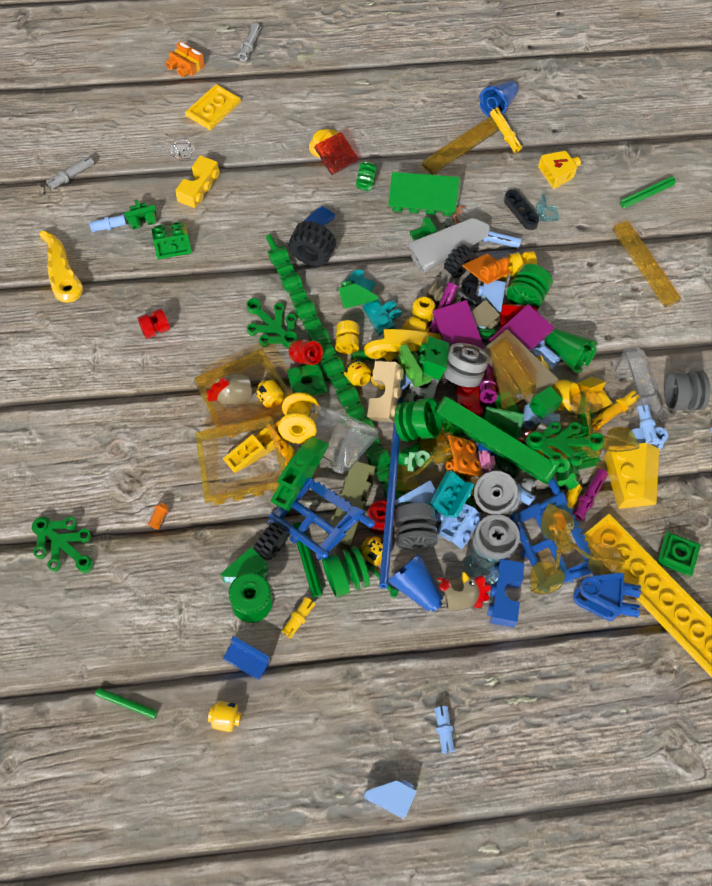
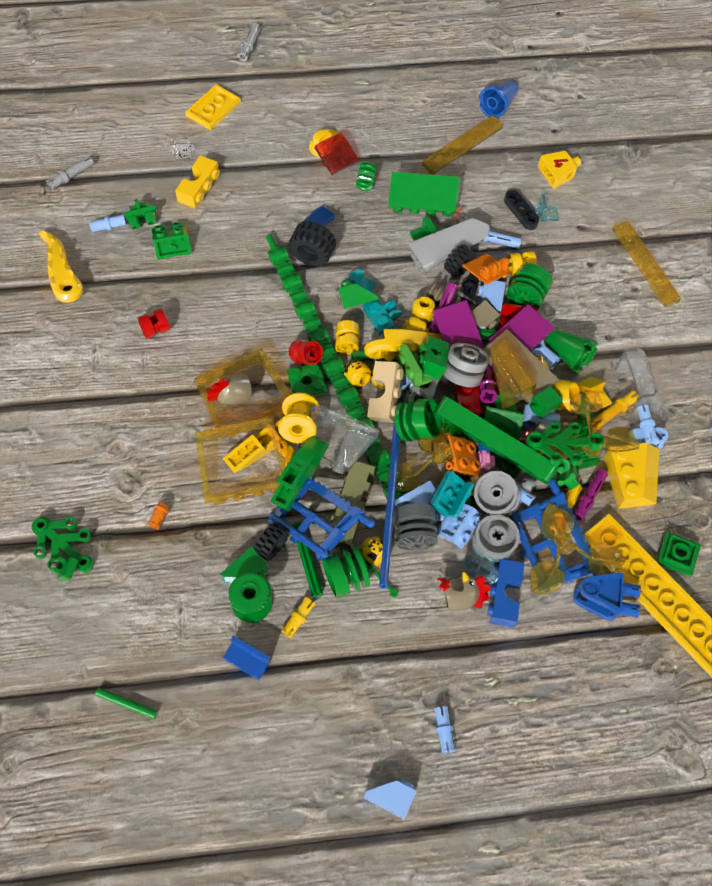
(67, 568): none -> green tile
(185, 60): orange hips -> none
(224, 716): yellow head -> none
(269, 393): yellow head -> none
(272, 326): green plant -> none
(377, 513): red wheel -> none
(412, 457): green hips -> none
(417, 584): blue cone -> none
(509, 135): yellow pin -> none
(647, 192): green axle -> none
(687, 390): dark grey wheel -> none

